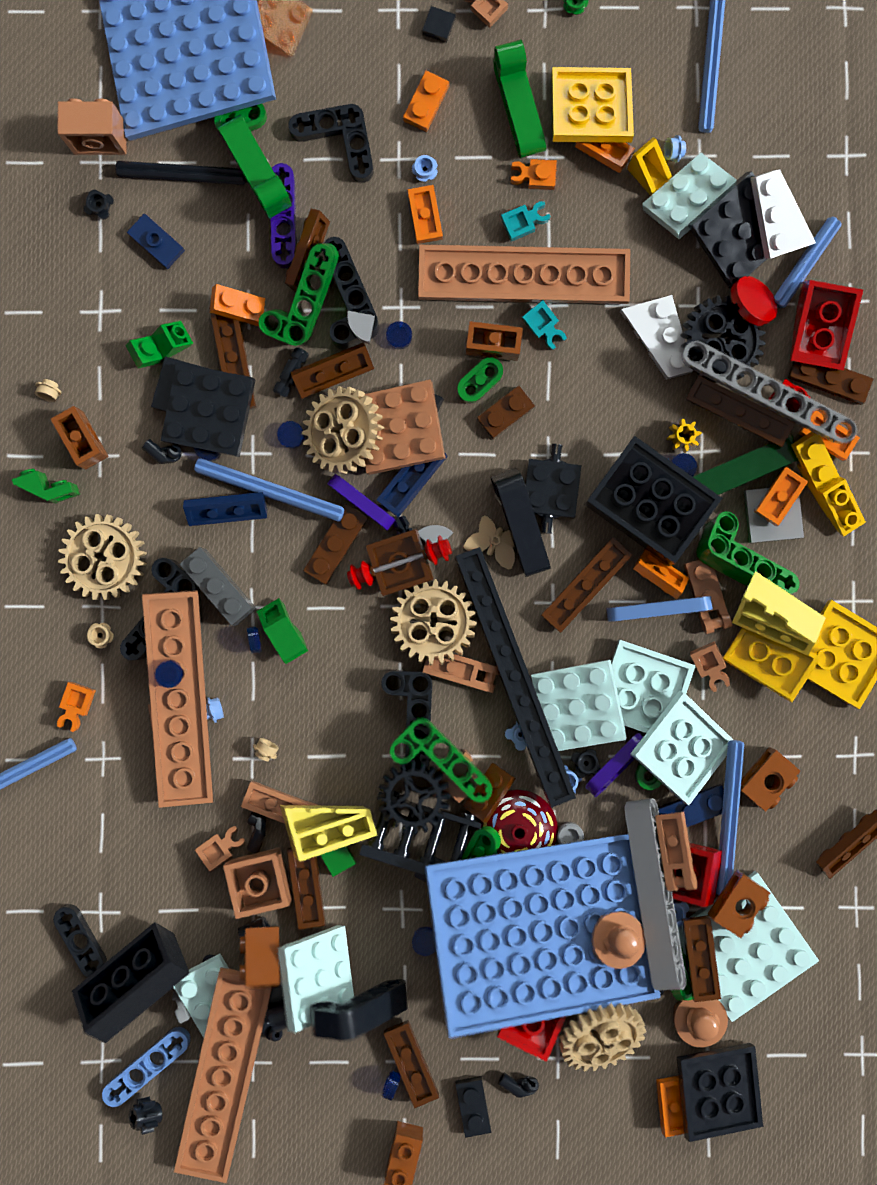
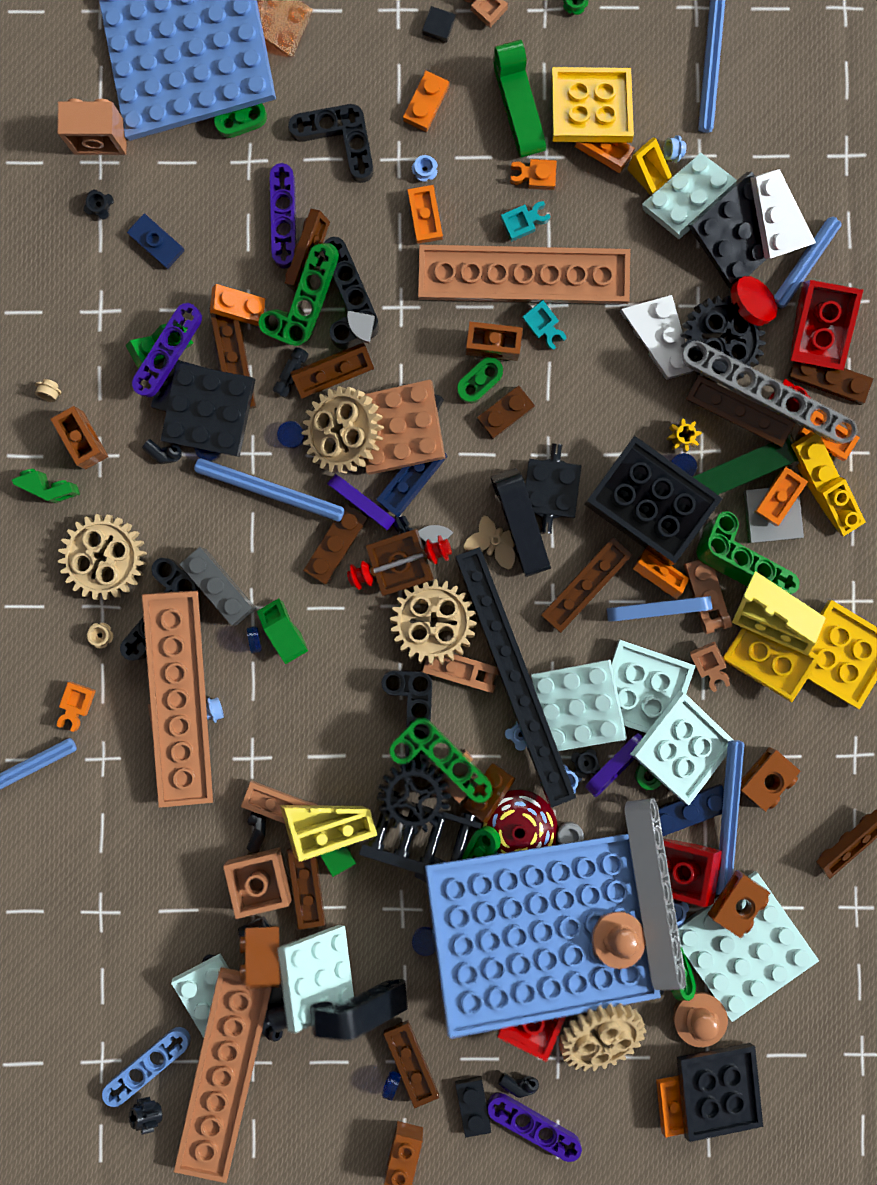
(76, 952): black beam -> none
(129, 982): black brick -> none
(169, 673): clear blue tile -> none
(171, 353): none -> dark purple beam
(180, 172): black axle -> none
(181, 1013): light grey tile -> none
(216, 850): nougat plate -> none
(225, 509): dark blue plate -> none
(255, 166): green beam -> none
(265, 749): tan plate -> none
(399, 335): clear blue tile -> none
(532, 1130): none -> dark purple beam
(675, 851): nougat plate -> none
(701, 958): reddish brown plate -> none

